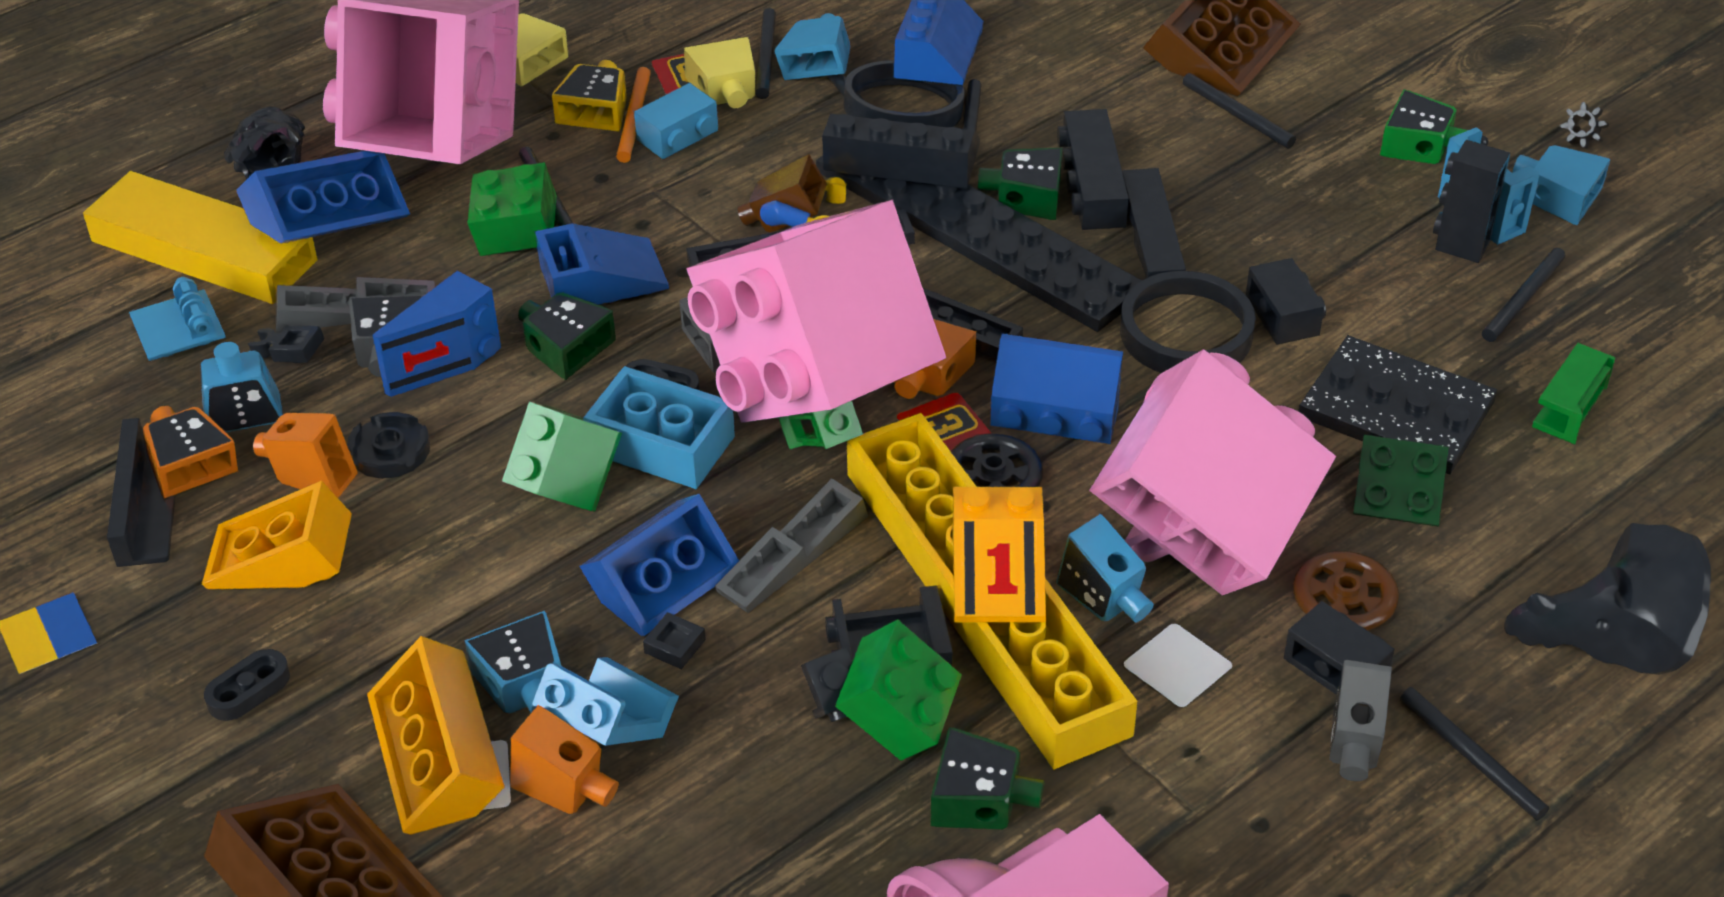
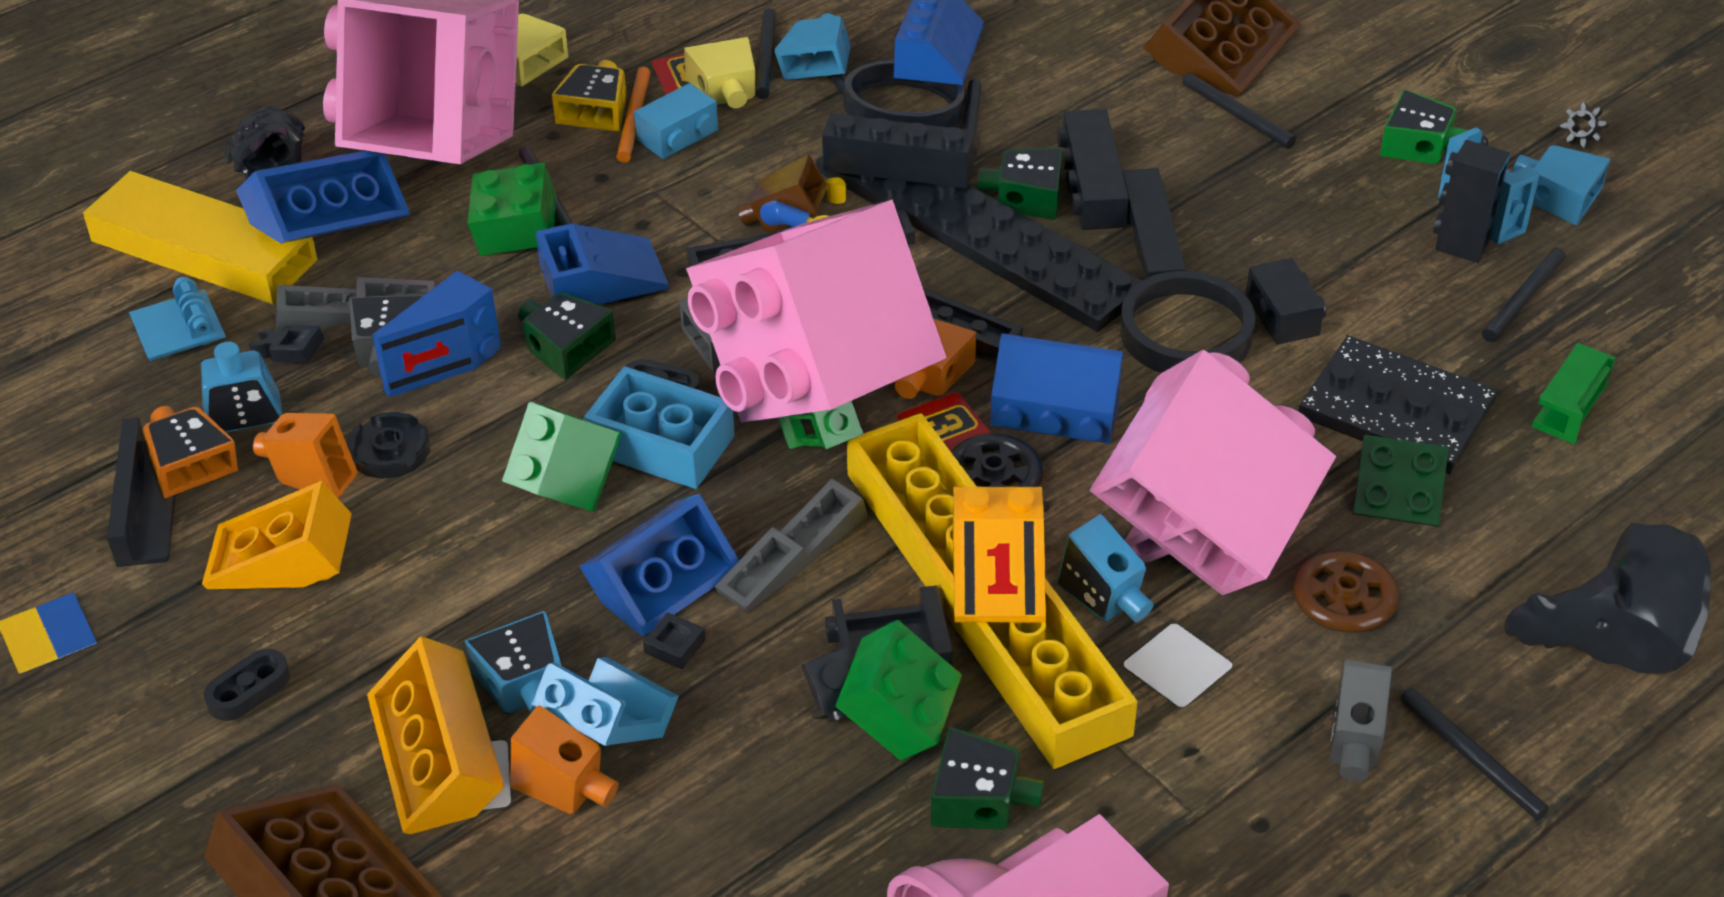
(1326, 639): black brick -> none

